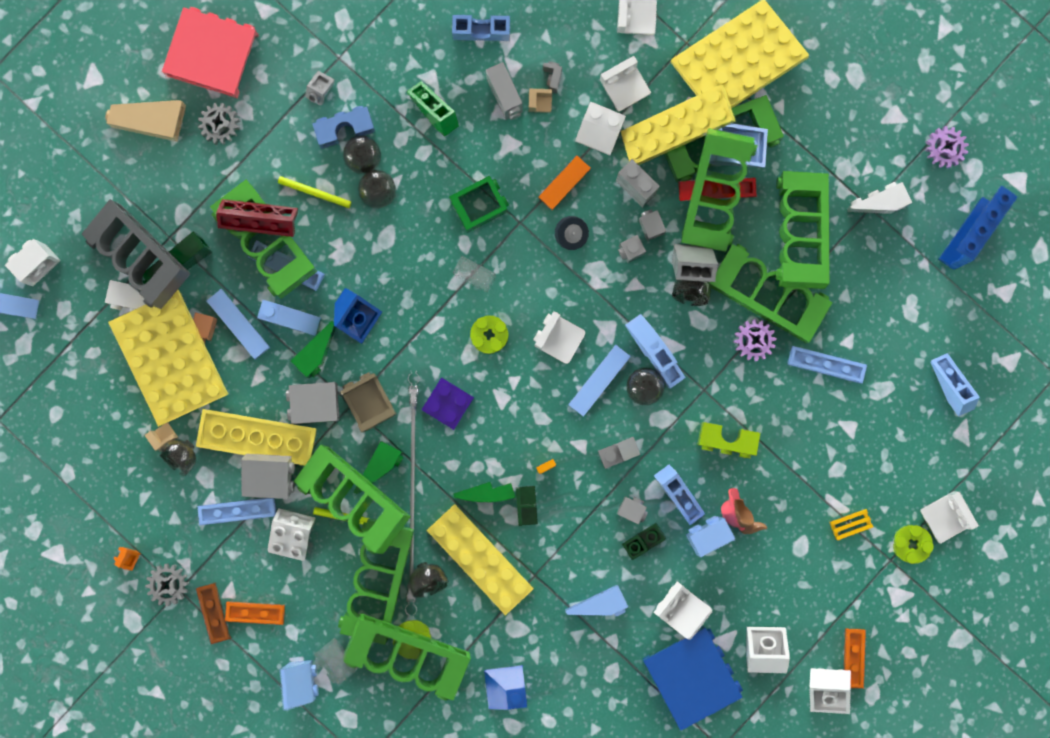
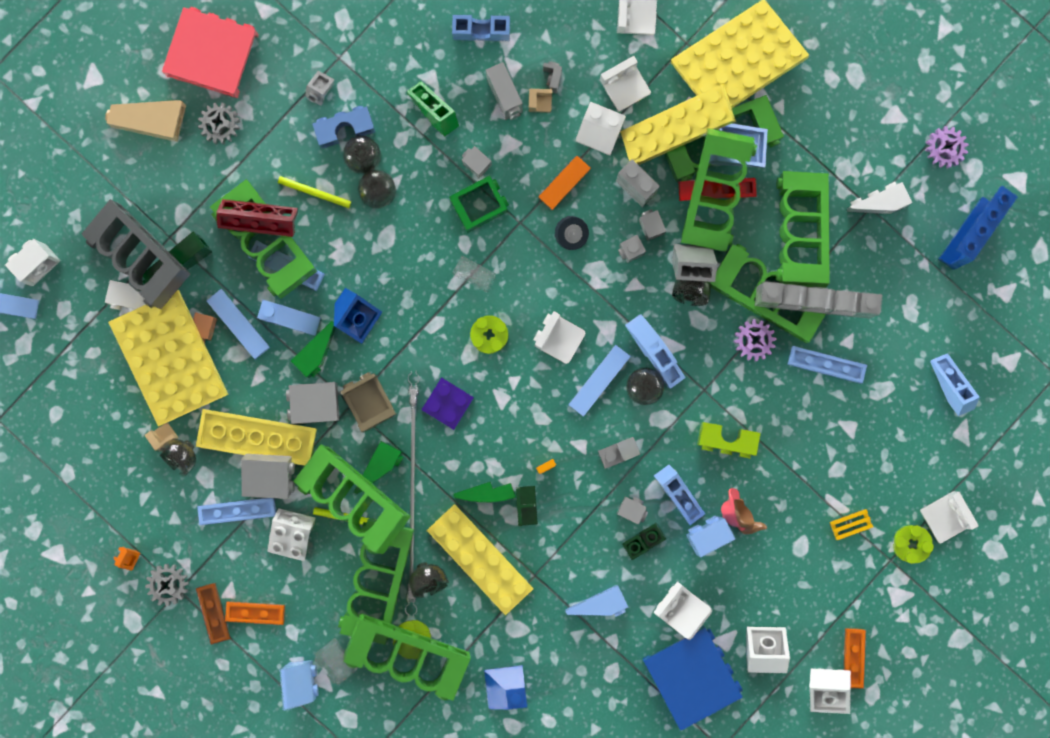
(476, 161): none -> light grey brick
(818, 300): none -> light grey fence

